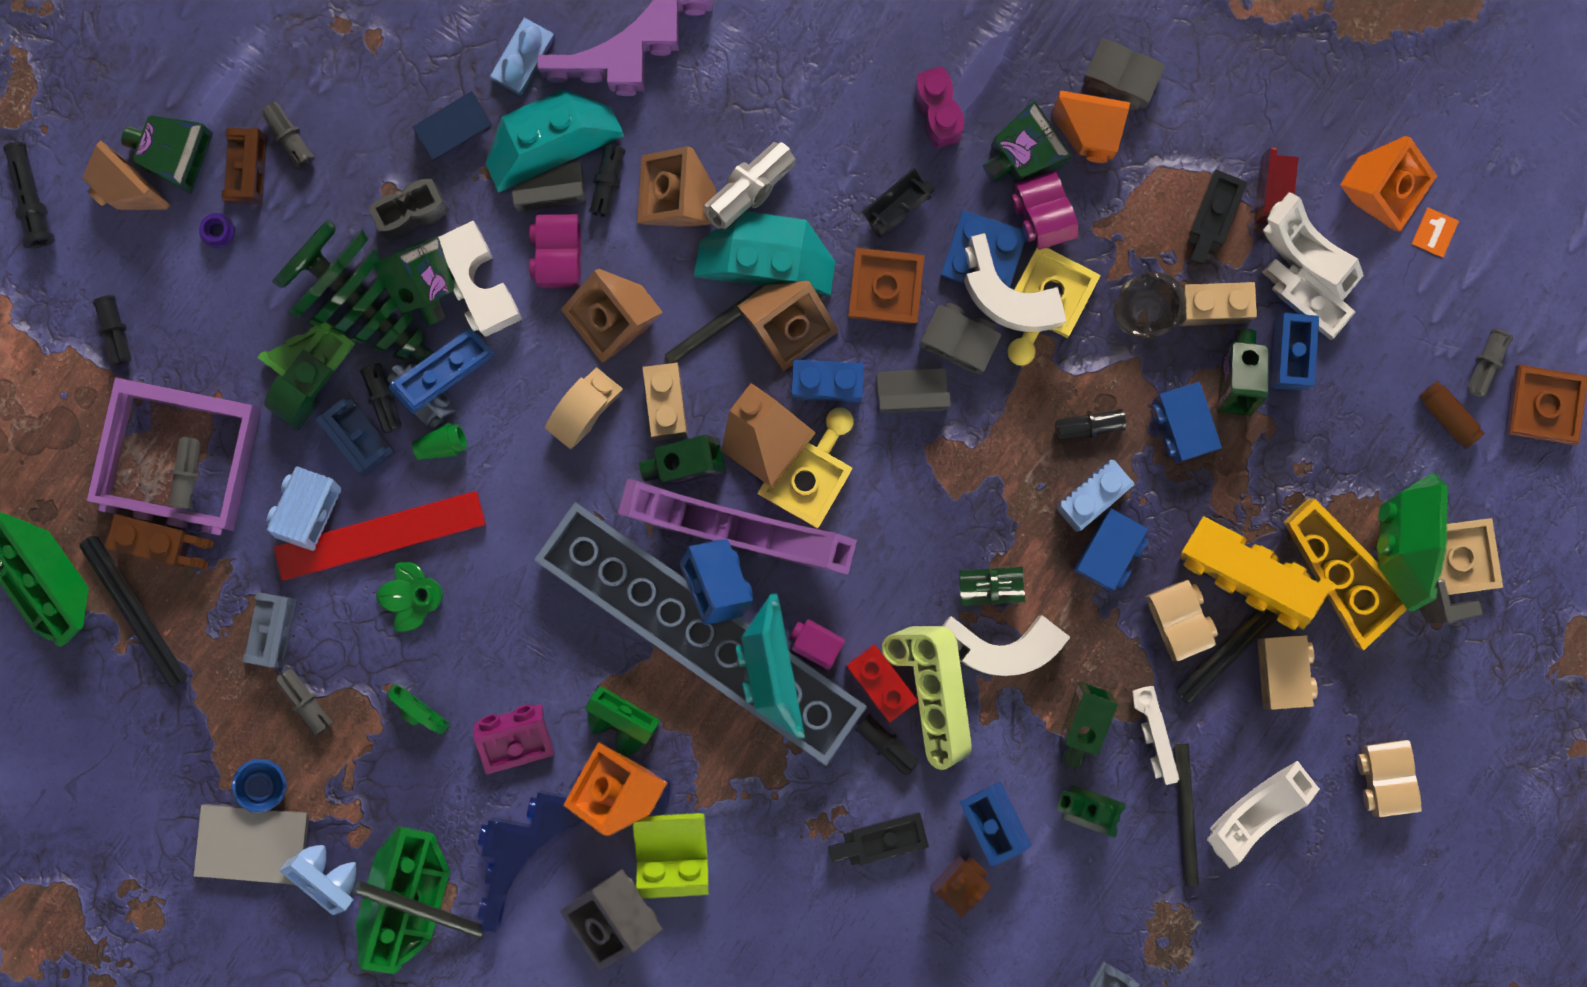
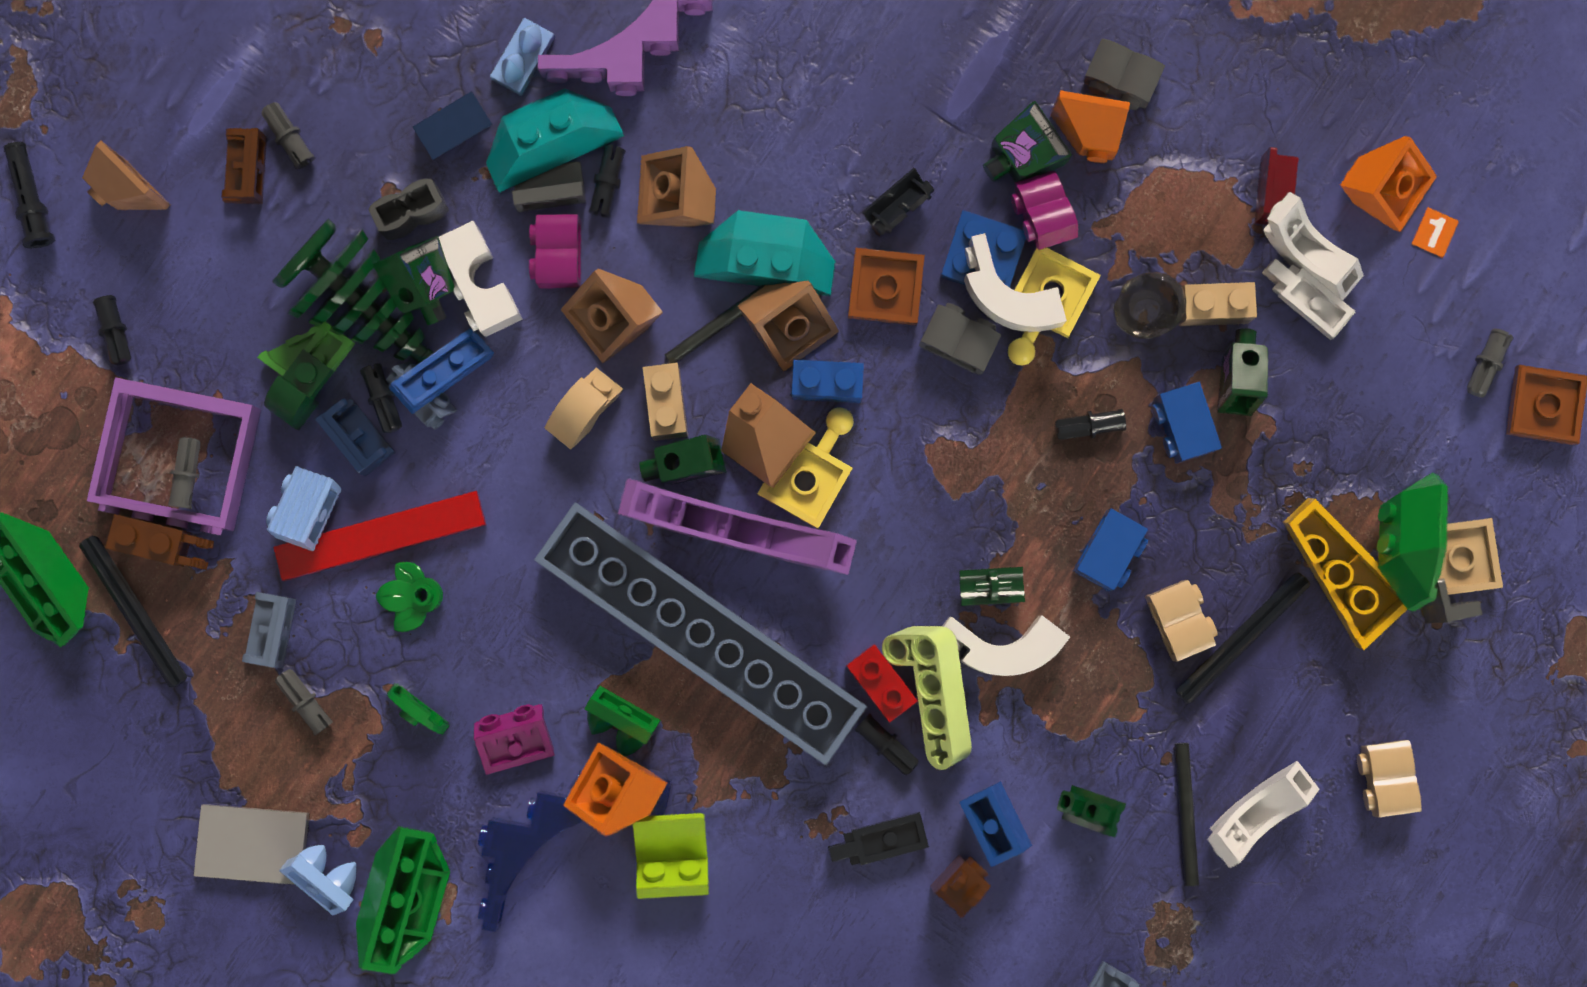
(169, 149): dark green torso -> none
(209, 223): dark purple plate -> none
(259, 785): blue hair -> none
(417, 909): pearl dark grey bar -> none
(440, 443): green cone -> none
(611, 920): flat silver brick -> none
(716, 581): blue brick -> none
(749, 185): light grey piece -> none
(770, 669): teal wedge -> none
(816, 643): magenta brick -> none
(912, 391): dark grey panel -> none
(943, 115): magenta brick -> none
(1091, 709): dark green torso -> none
(1094, 495): light blue brick -> none
(1155, 732): white hinge -> none
(1214, 216): black hinge -> none
(1254, 574): yellow wedge -> none
(1286, 672): tan brick -> none
(1294, 352): blue brick -> none
(1451, 414): reddish brown piece -> none

